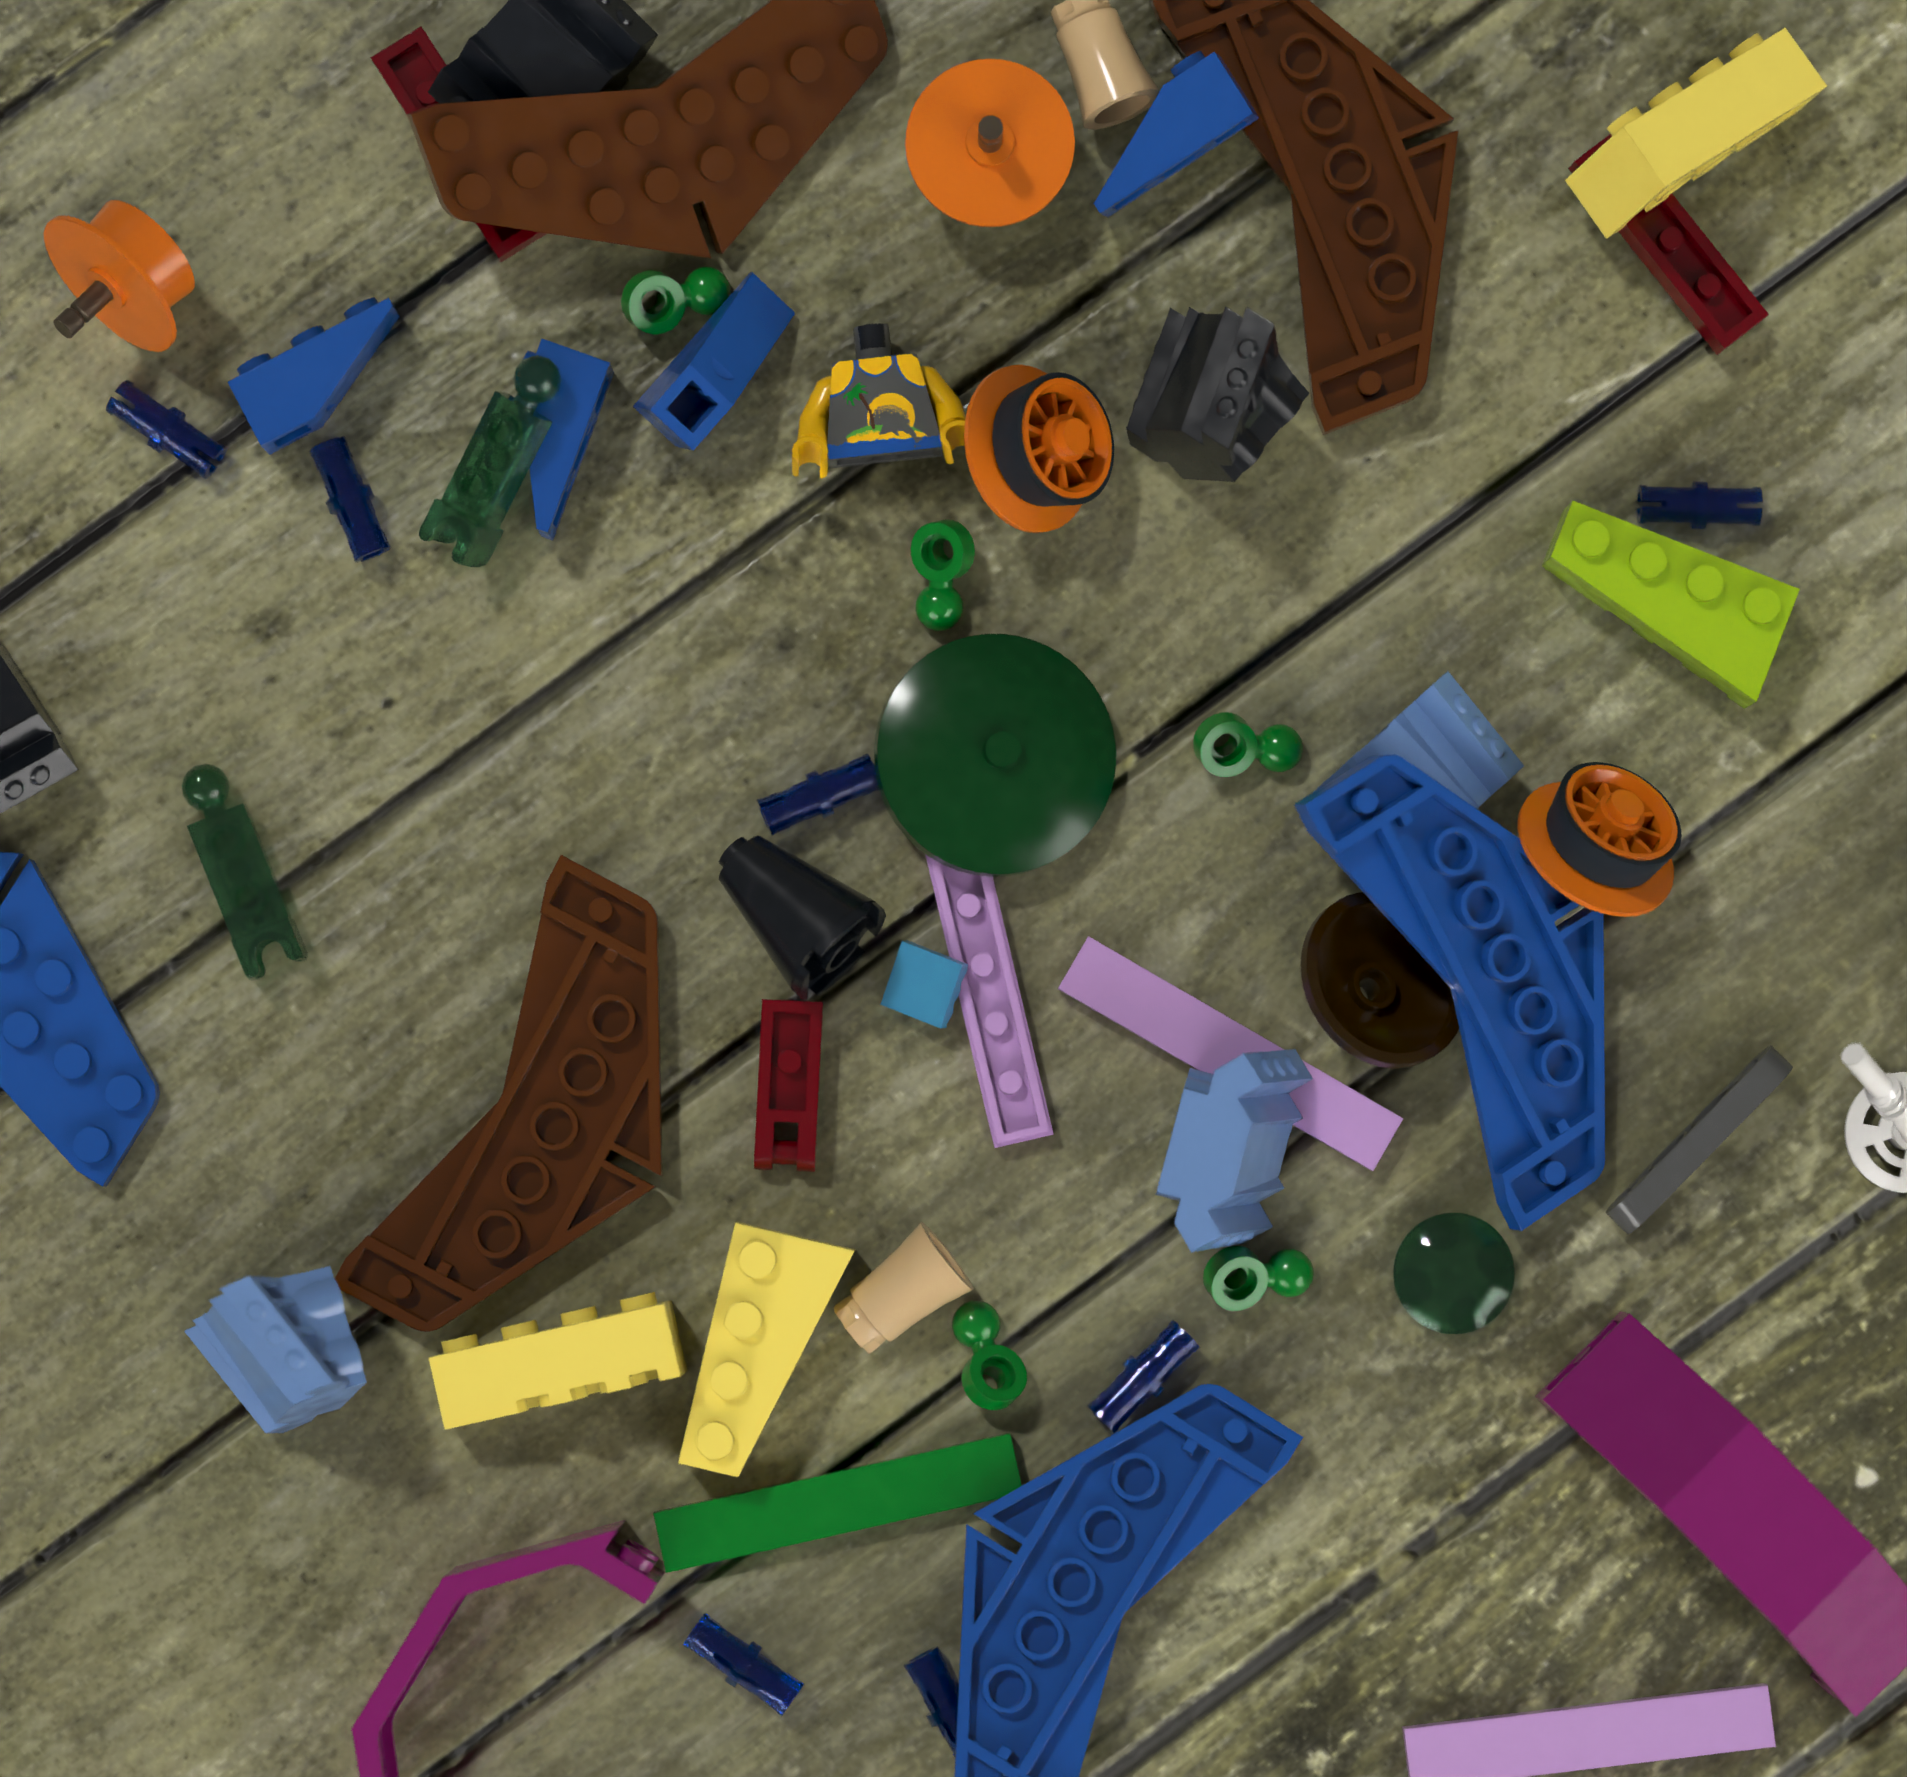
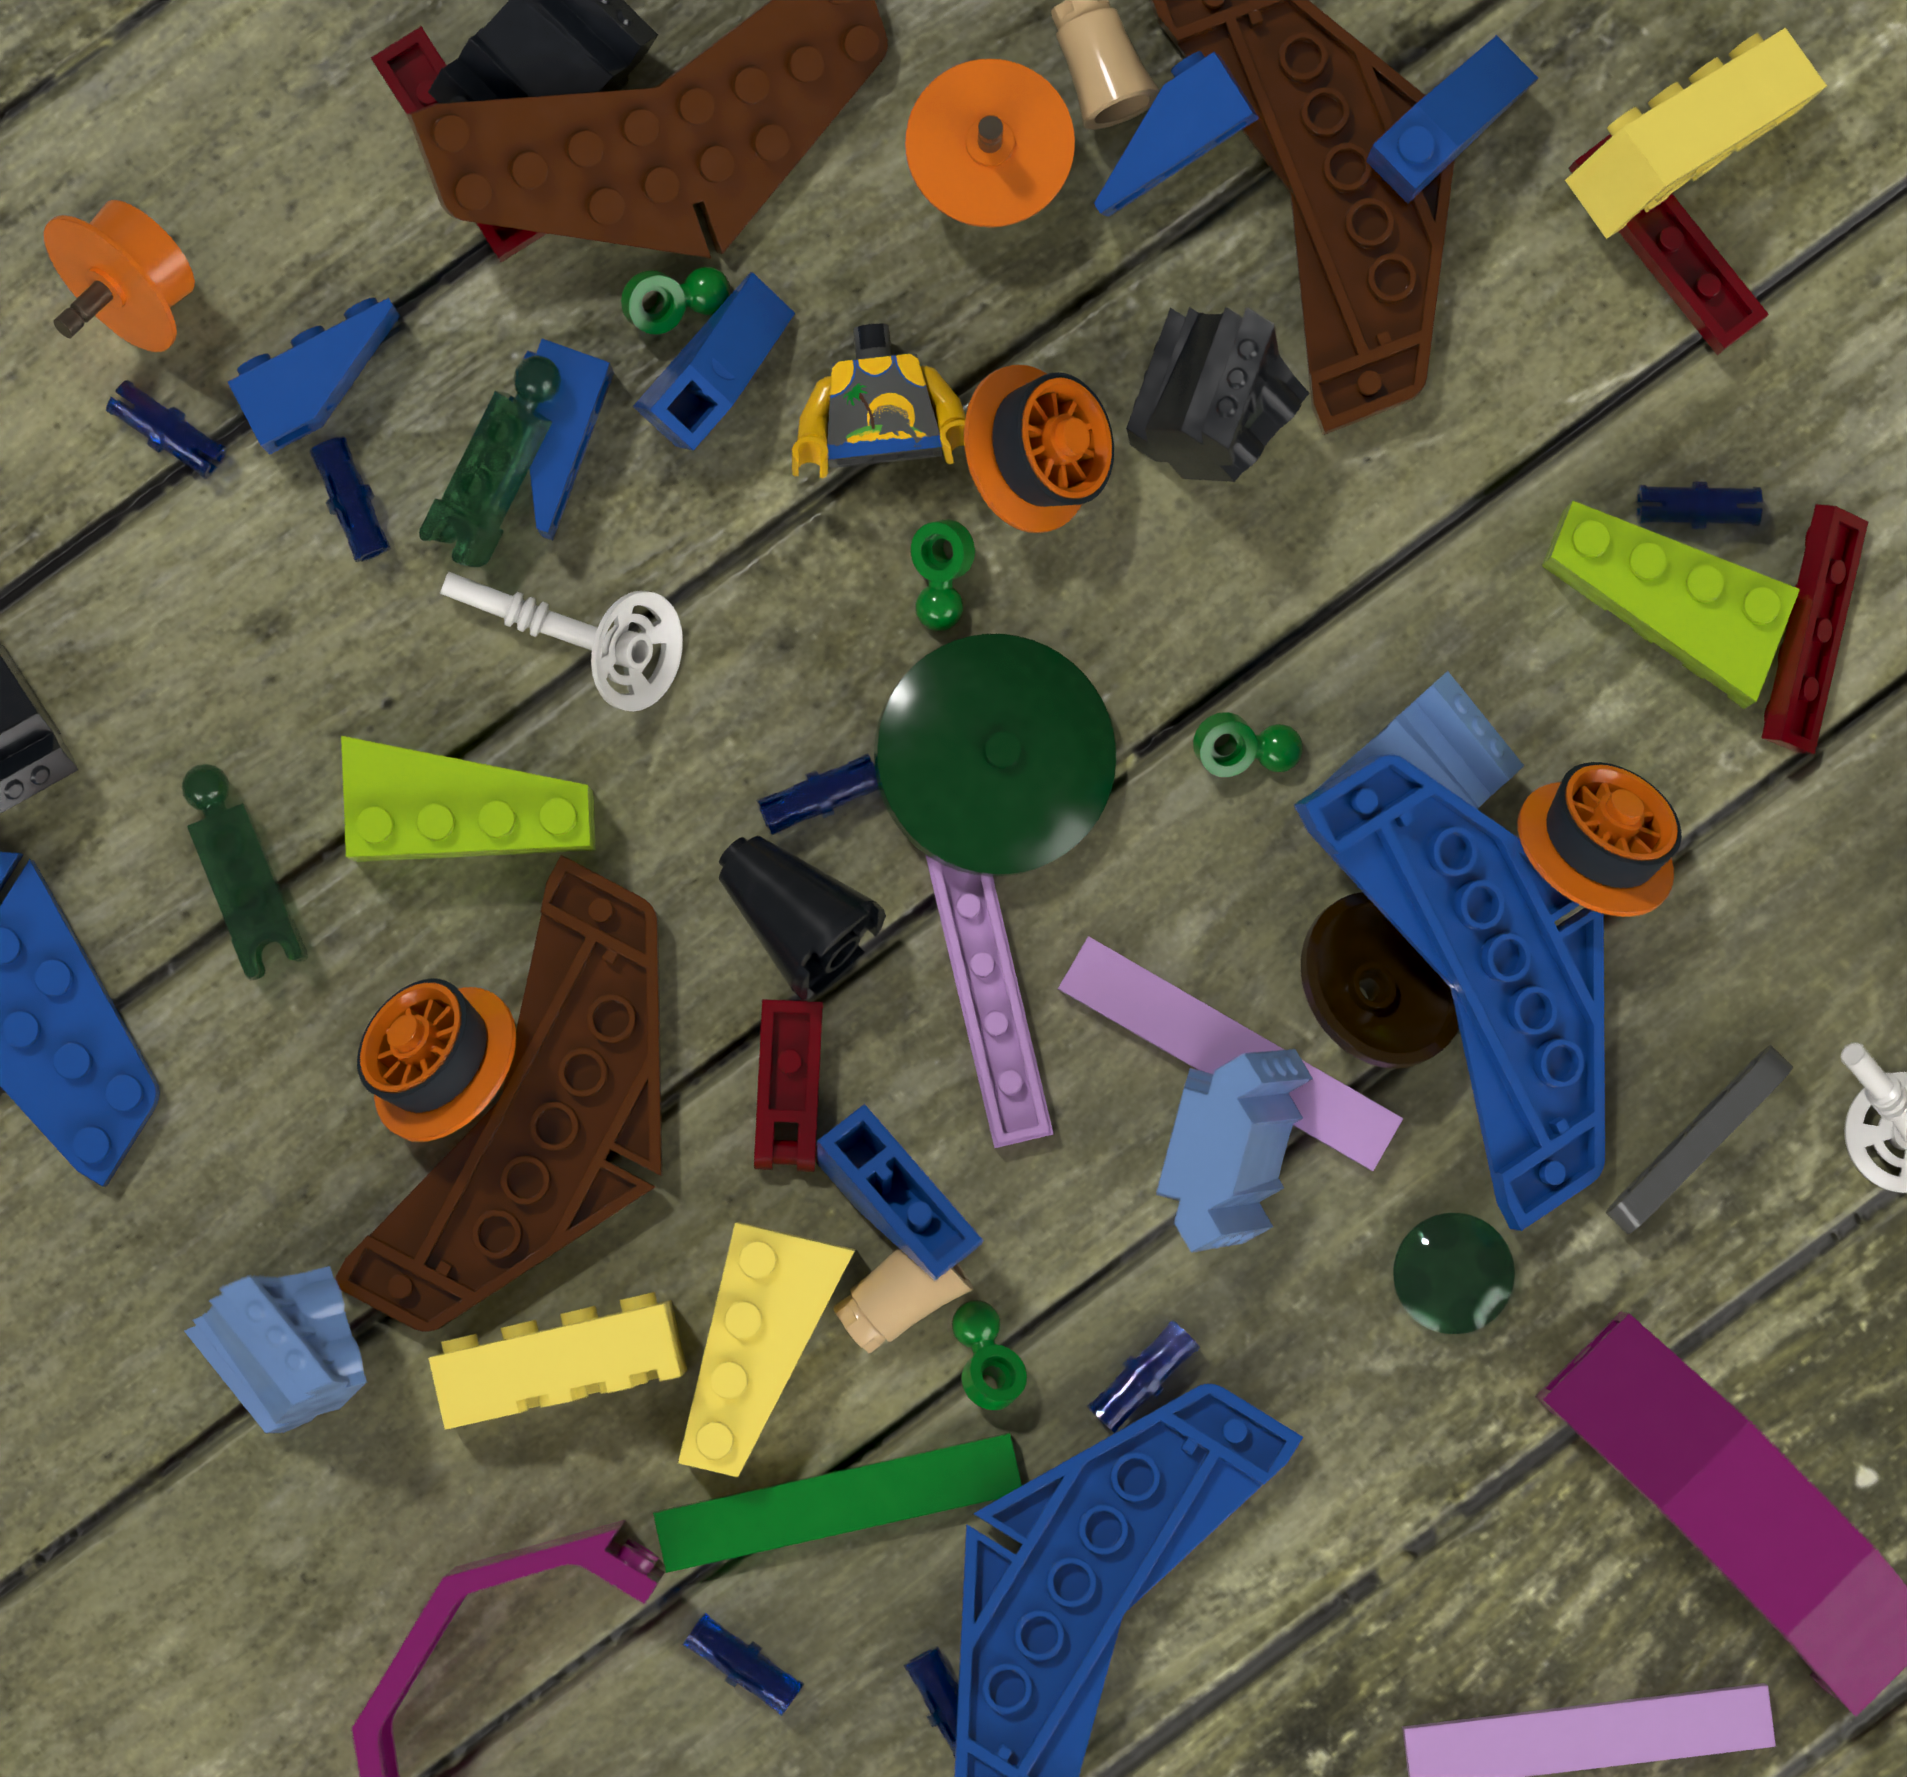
(435, 1057): none -> orange piece
(445, 807): none -> lime wedge
(608, 648): none -> white dish
(895, 1193): none -> blue slope
(924, 984): dark azure piece -> none
(1286, 1273): green plate -> none
(1450, 118): none -> blue slope
(1814, 629): none -> dark red plate

